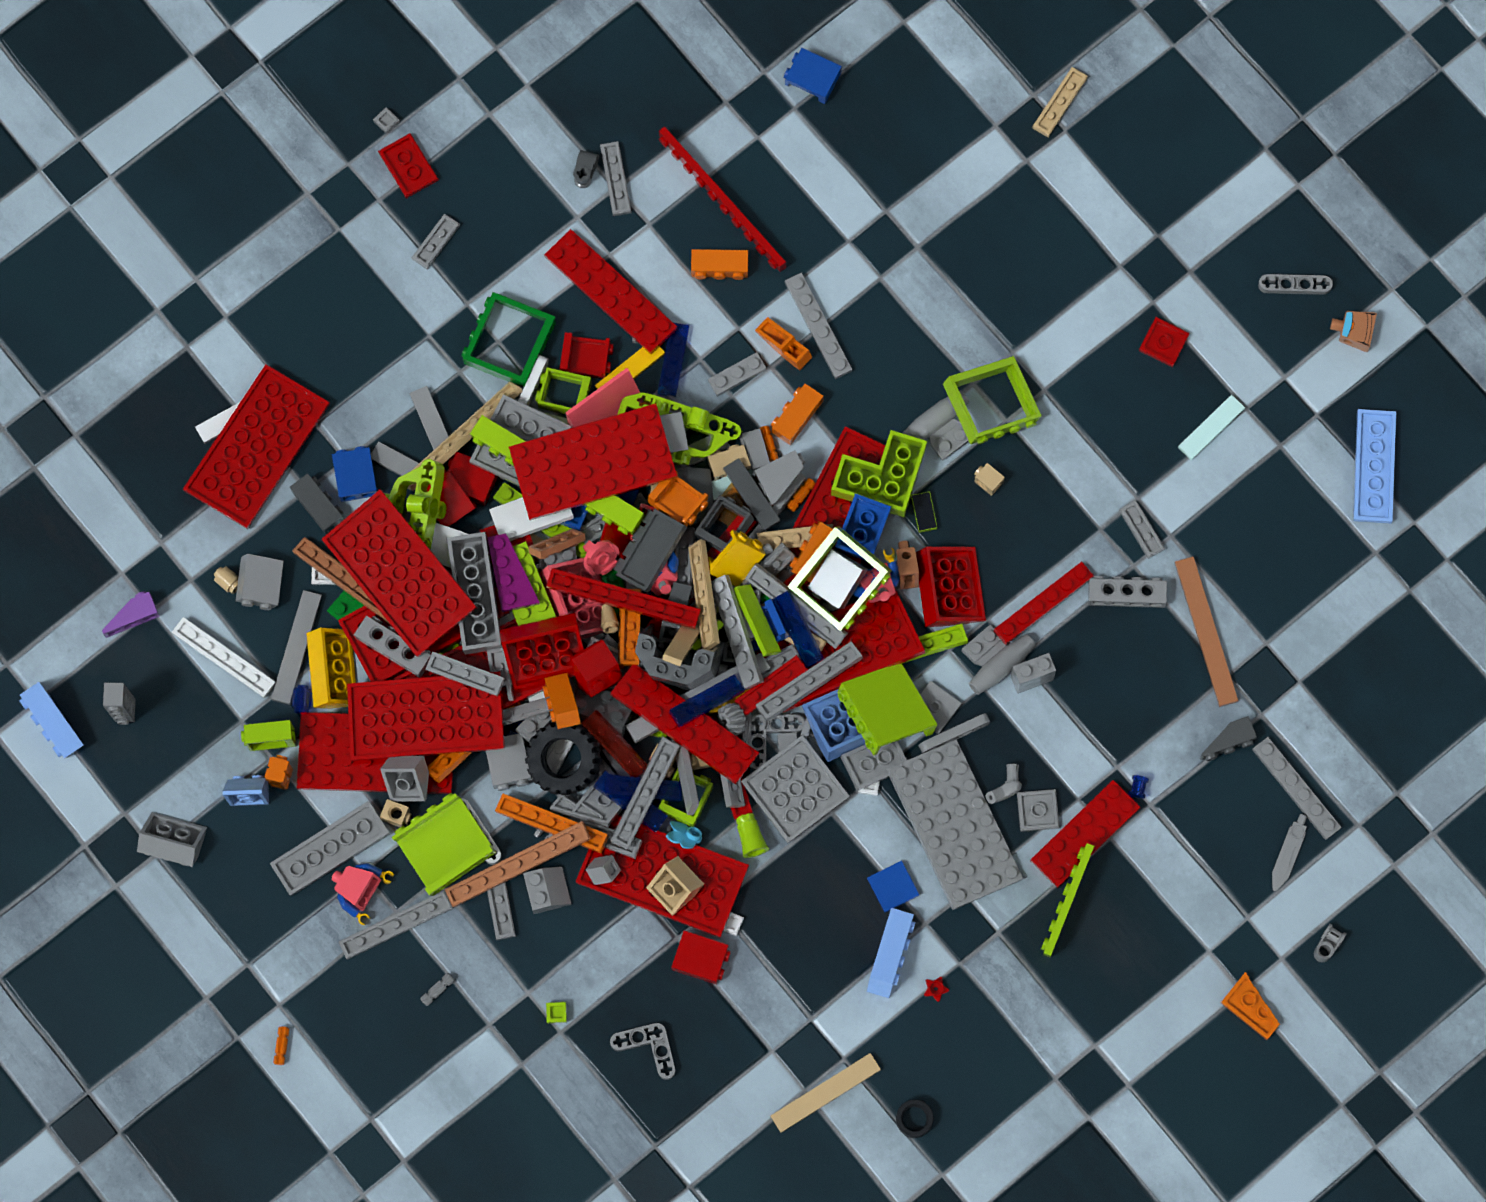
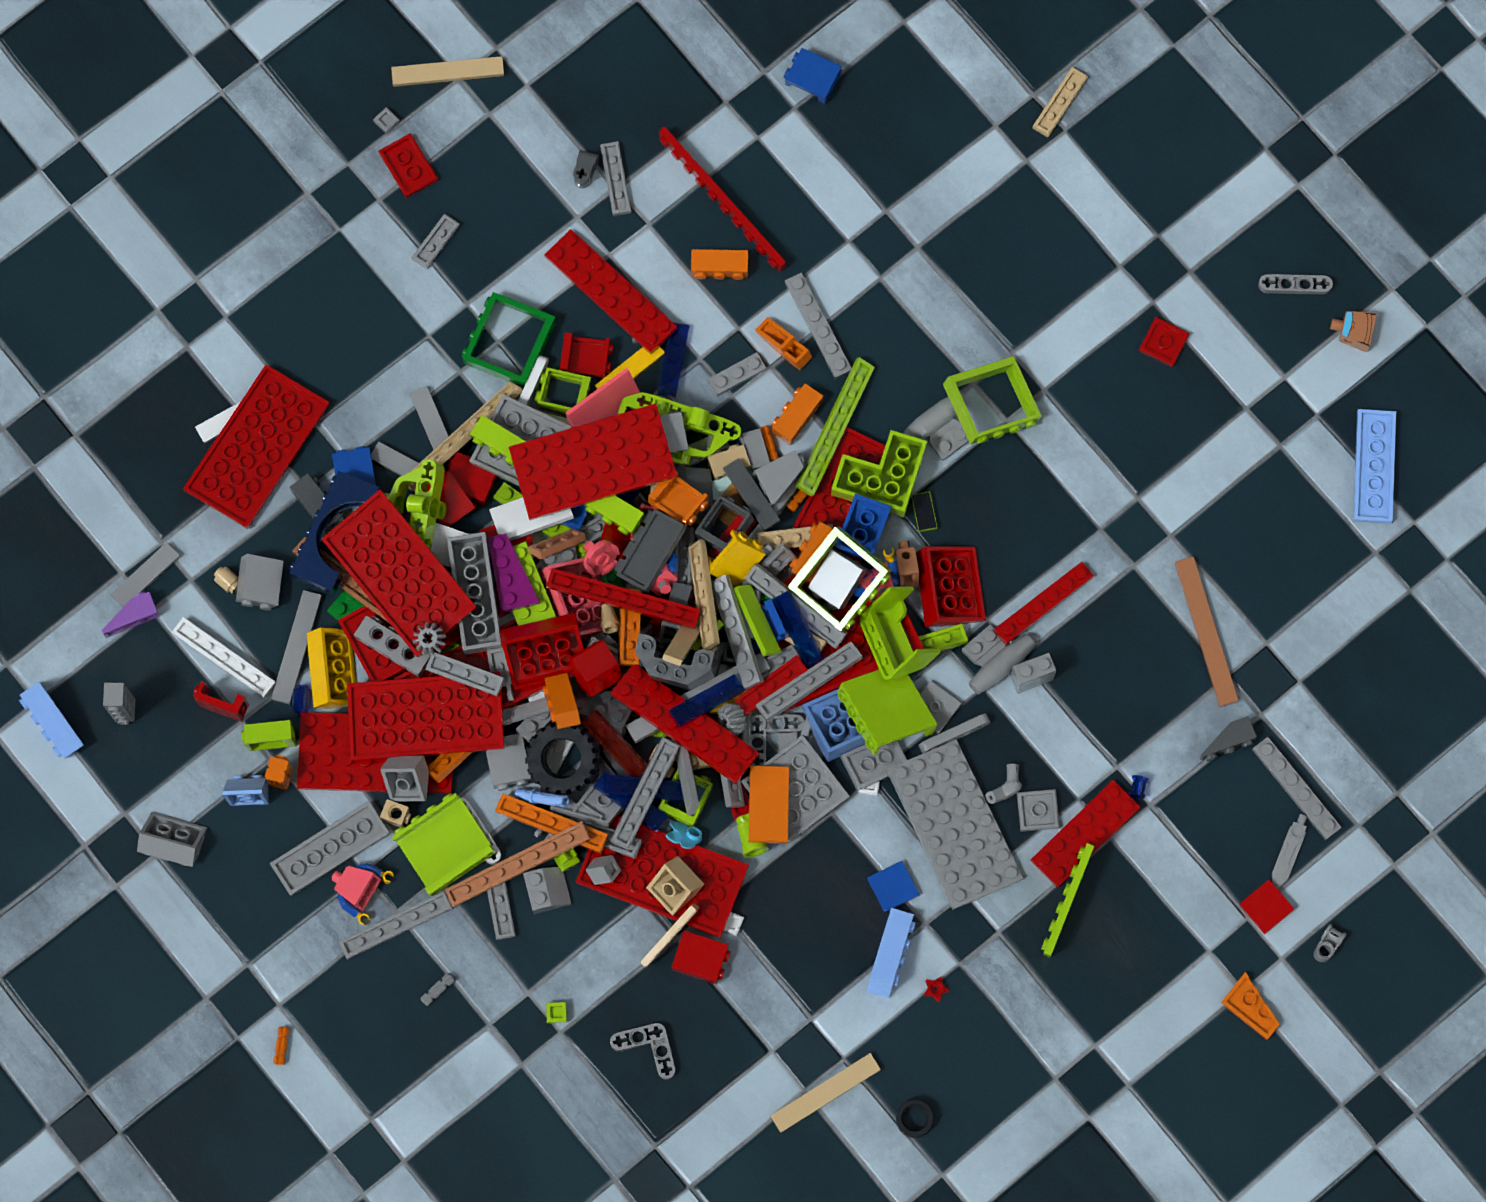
(145, 574): none -> light grey tile
(235, 711): none -> red panel
(309, 566): none -> dark blue arch
(436, 639): none -> light grey gear
(447, 71): none -> tan tile
(535, 796): none -> light blue pin
(567, 860): none -> lime tile
(671, 933): none -> tan tile
(768, 804): none -> orange tile
(834, 426): none -> lime plate
(887, 637): none -> lime windscreen
(988, 478): tan brick -> none
(1137, 599): light grey brick -> none
(1141, 529): light grey tile -> none
(1211, 427): light aqua tile -> none
(1266, 907): none -> red tile

